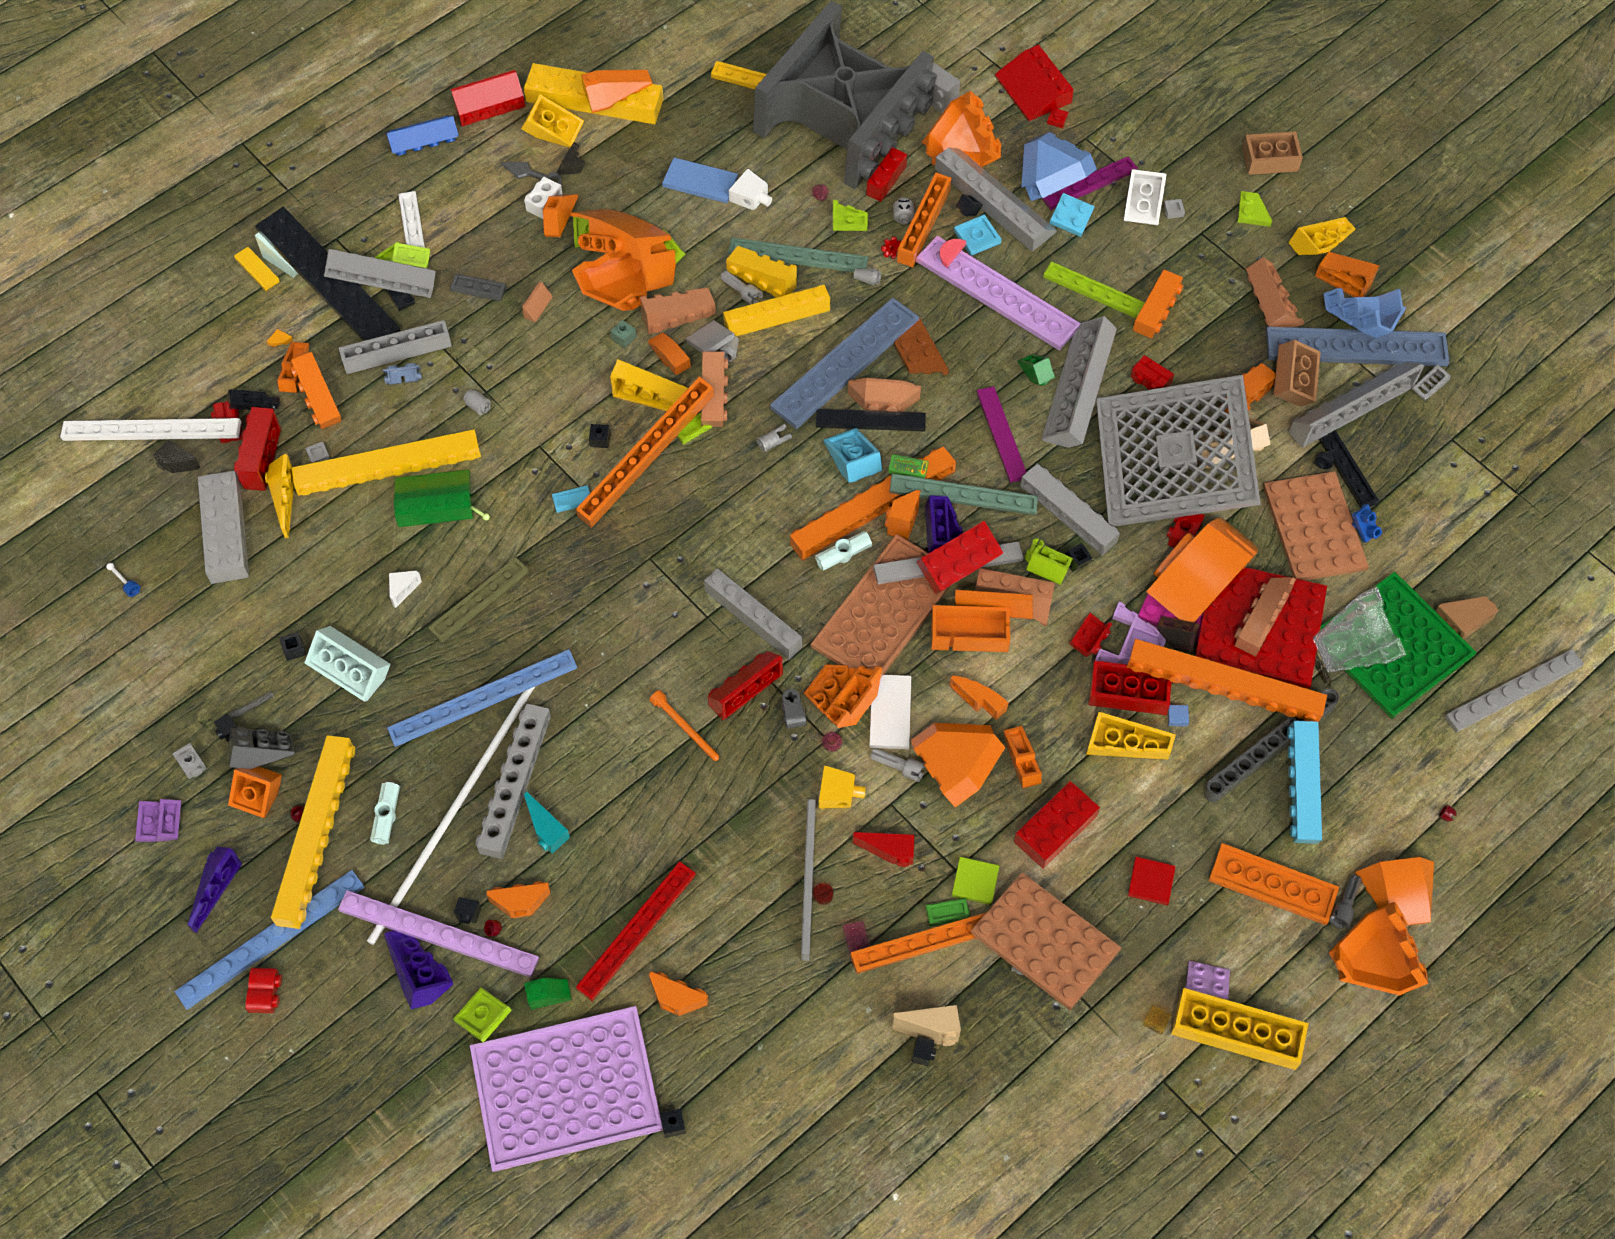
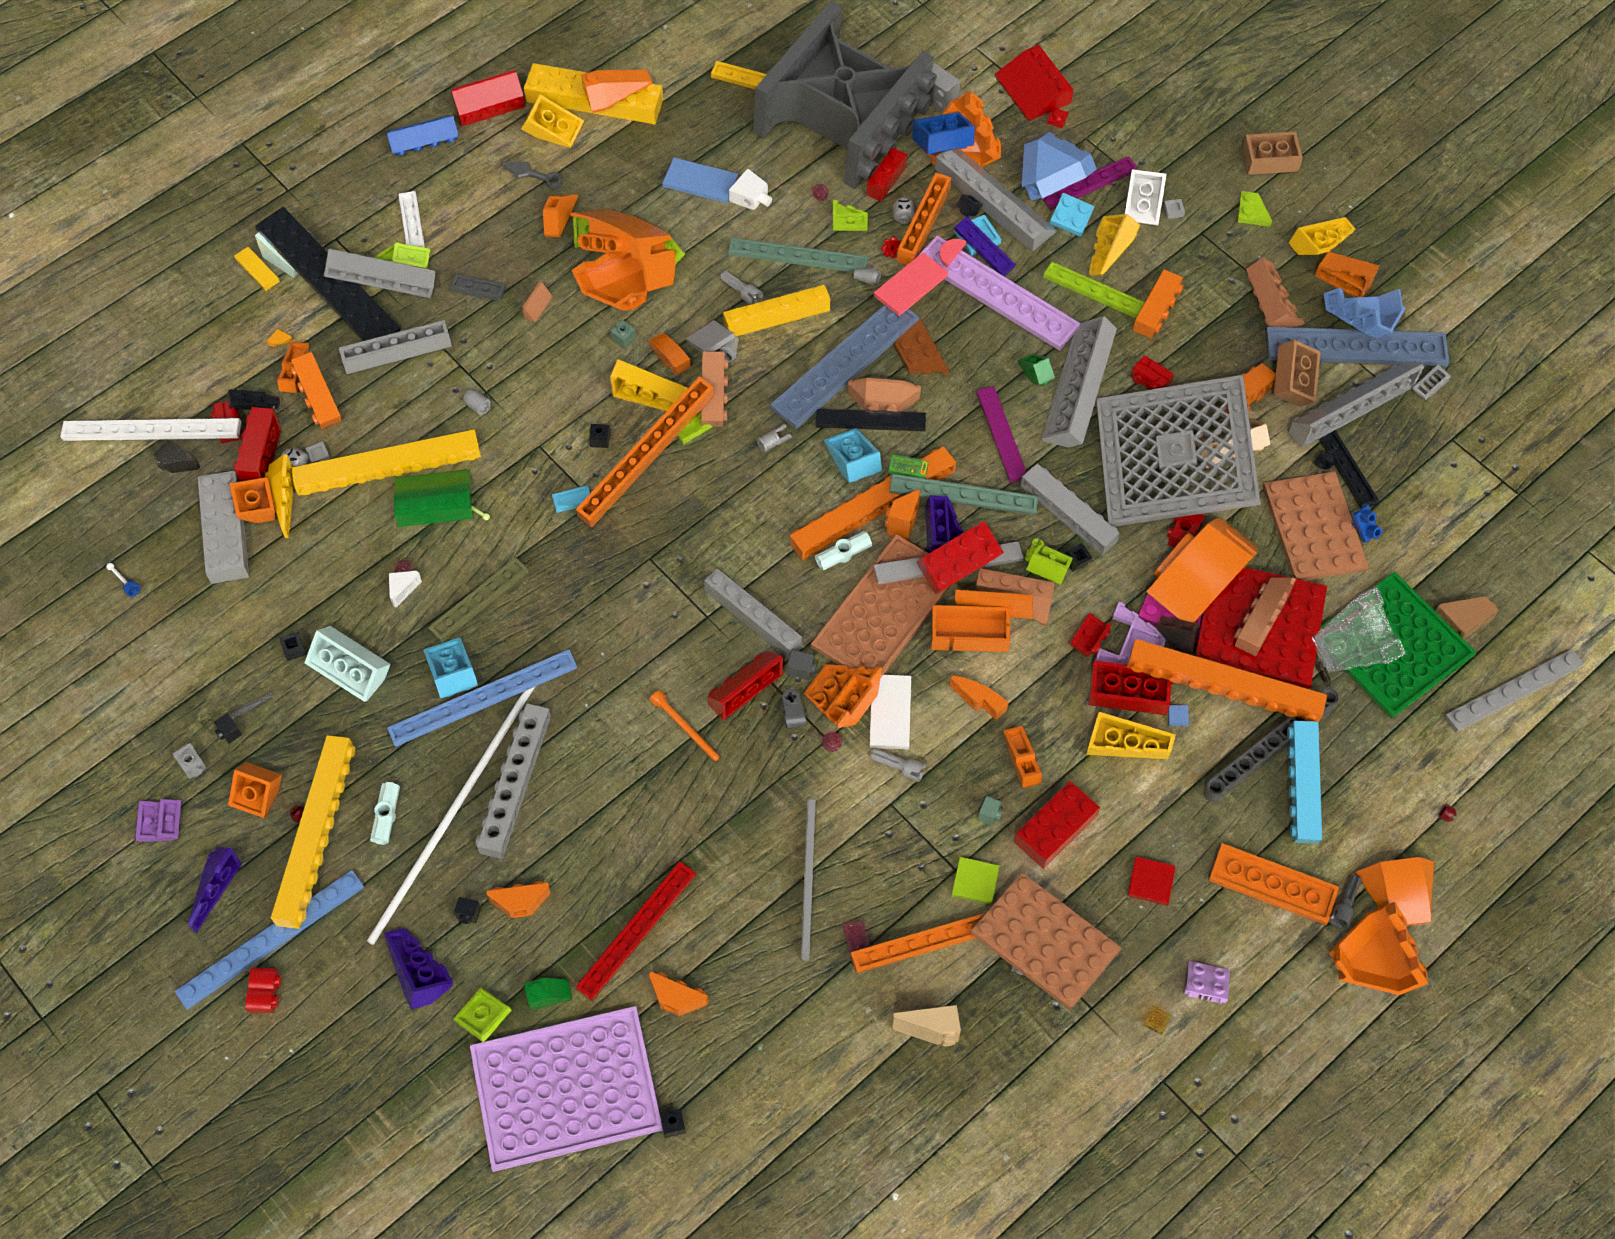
(253, 500): none -> orange slope
(257, 747): dark grey slope -> none
(297, 456): none -> light grey head
(395, 373): sand blue hinge -> none
(401, 299): black tile -> none
(403, 566): none -> clear pink plate
(439, 934): lavender plate -> none
(450, 667): none -> medium azure slope
(492, 927): dark red hinge -> none
(538, 197): white brick -> none
(549, 831): teal slope -> none
(571, 162): clear smoke slope -> none
(677, 309): nougat wedge -> none
(762, 271): yellow wedge -> none
(801, 665): none -> dark grey brick
(823, 893): clear red tile -> none
(838, 789): yellow torso -> none
(891, 847): red slope -> none
(911, 284): none -> coral tile
(924, 1051): black plate -> none
(943, 132): none -> blue brick
(947, 912): bright green tile -> none
(958, 757): orange panel -> none
(984, 246): none -> dark purple tile
(990, 811): none -> sand green plate
(1114, 236): none -> yellow wedge
(1240, 1029): yellow brick -> none

